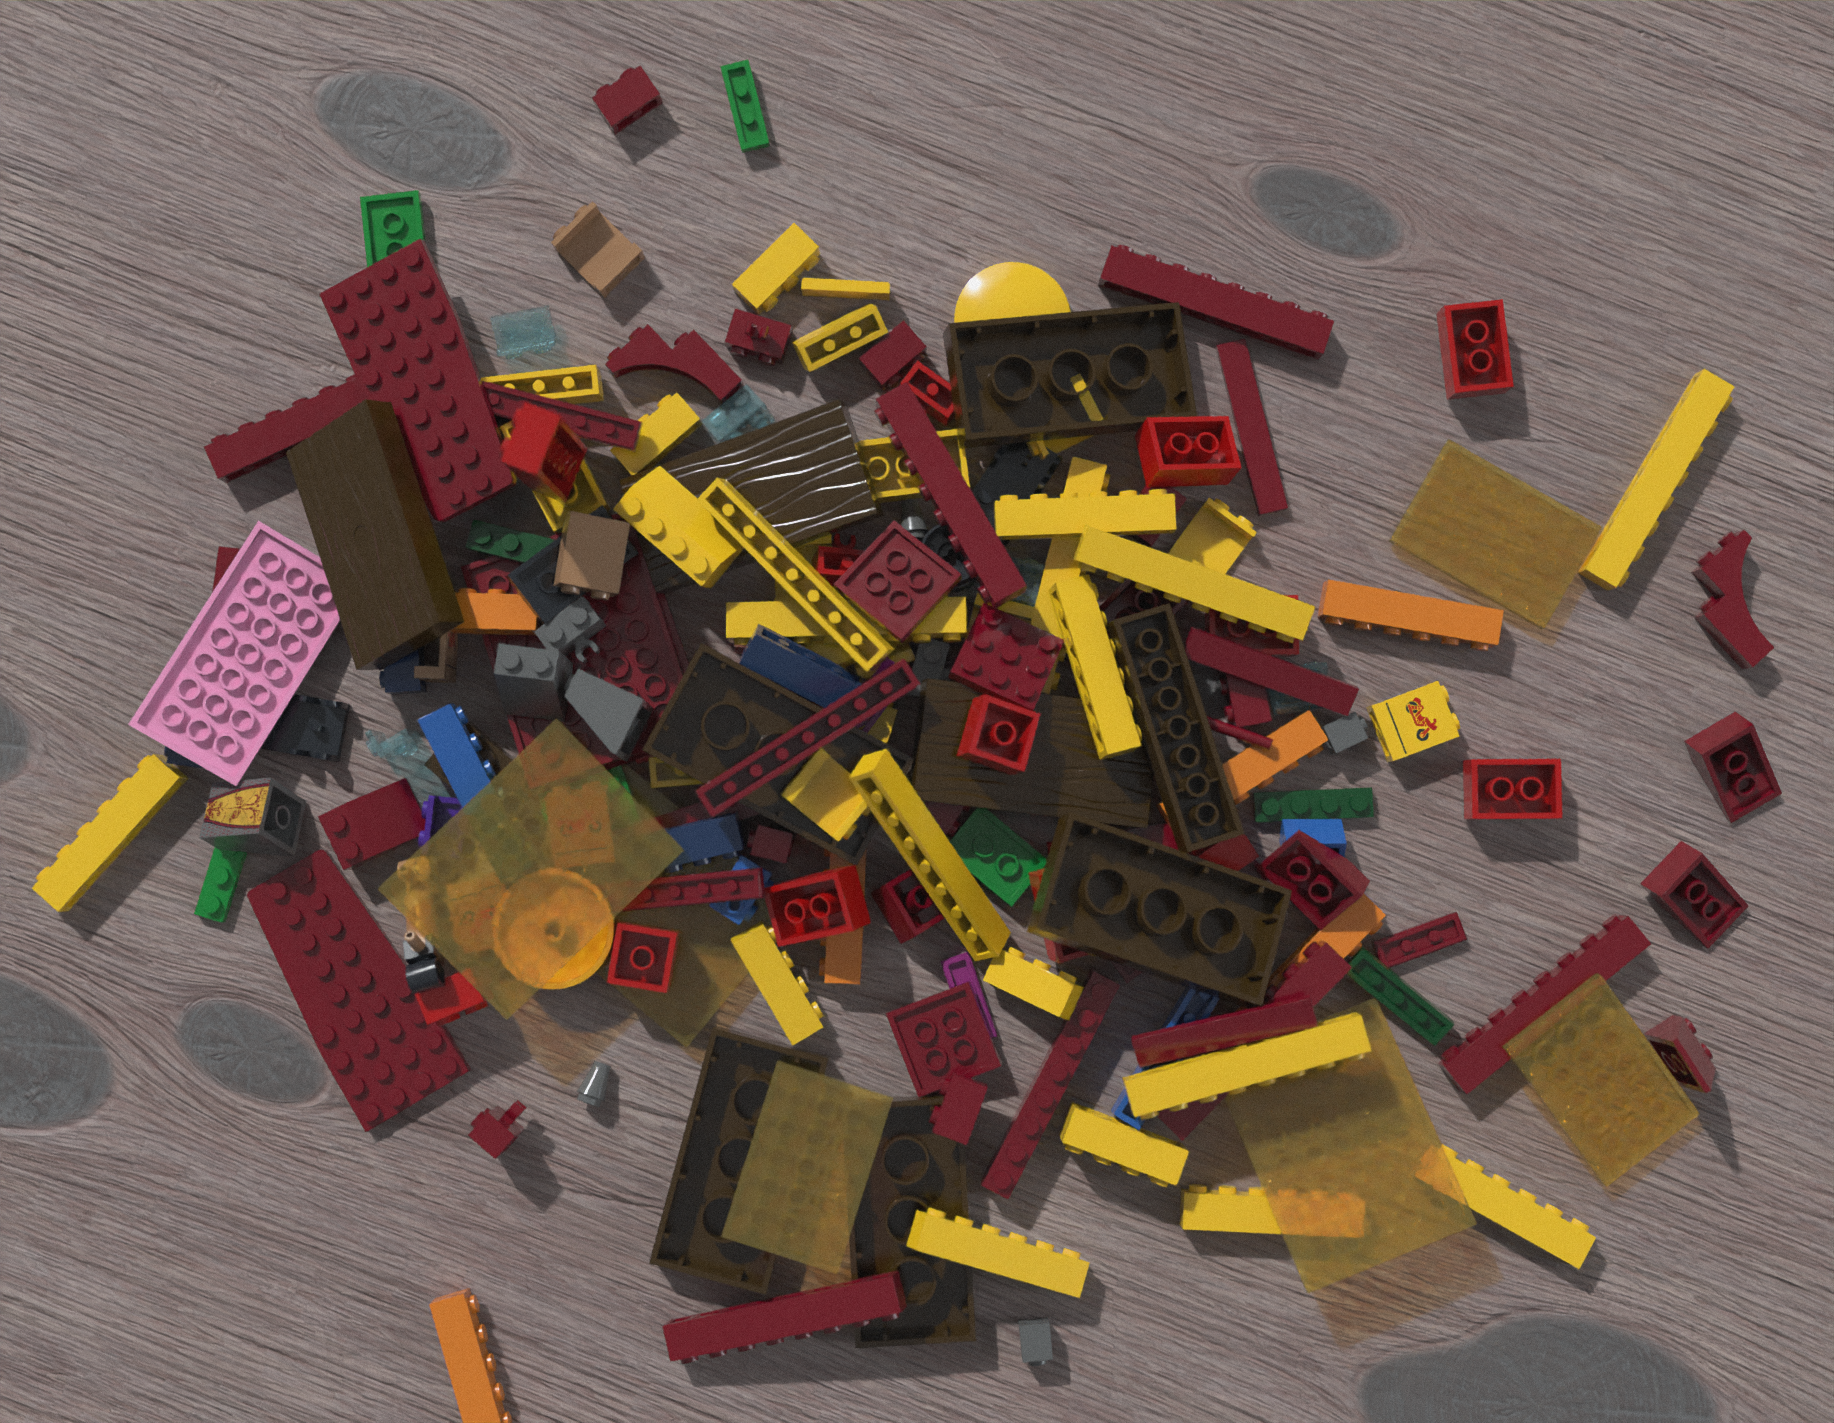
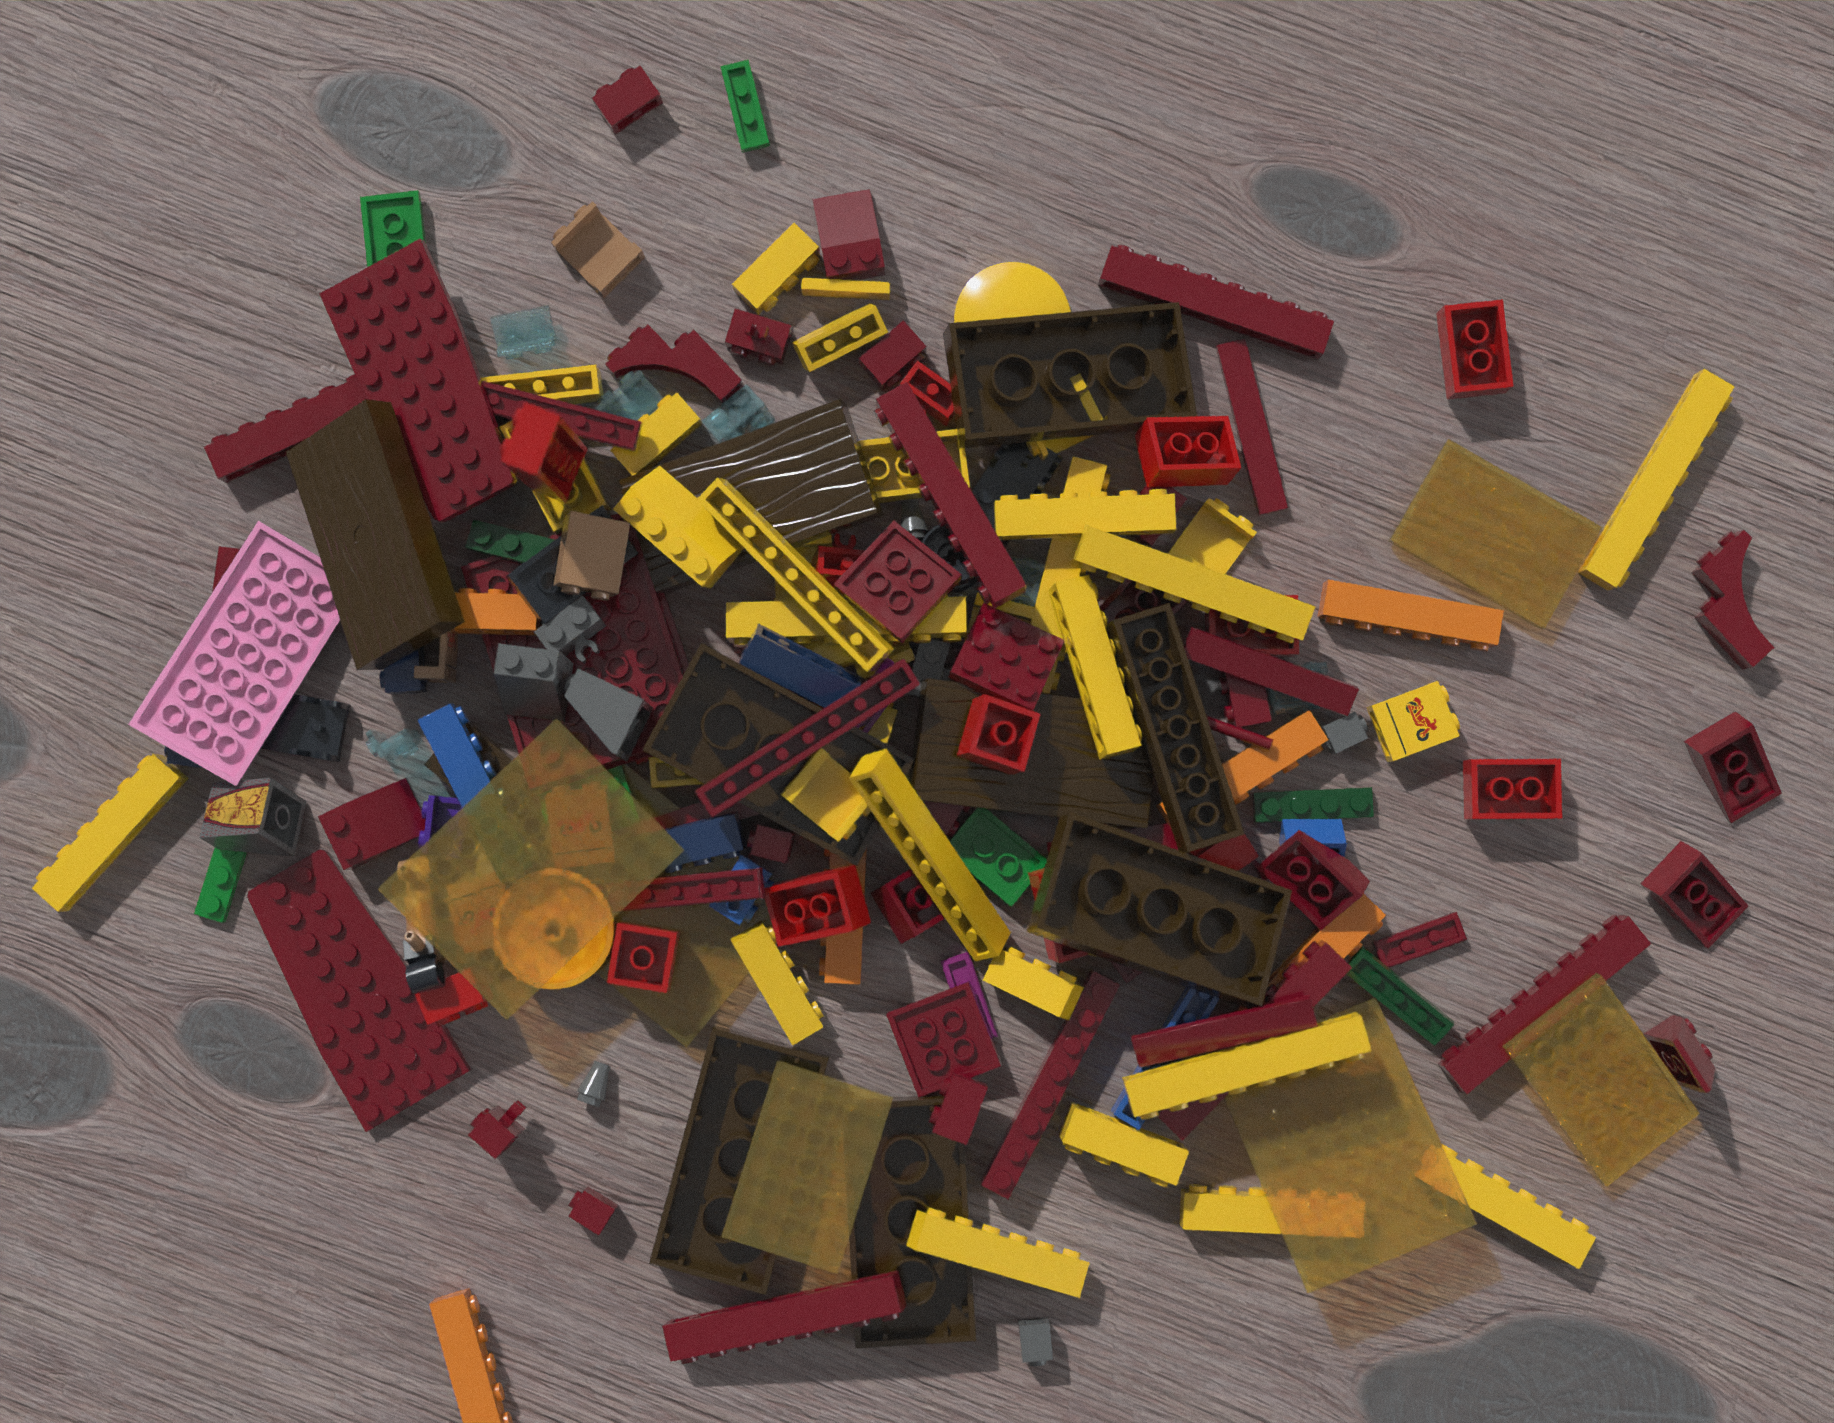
(591, 1209): none -> dark red brick
(632, 398): none -> clear light blue bracket
(849, 236): none -> dark red slope

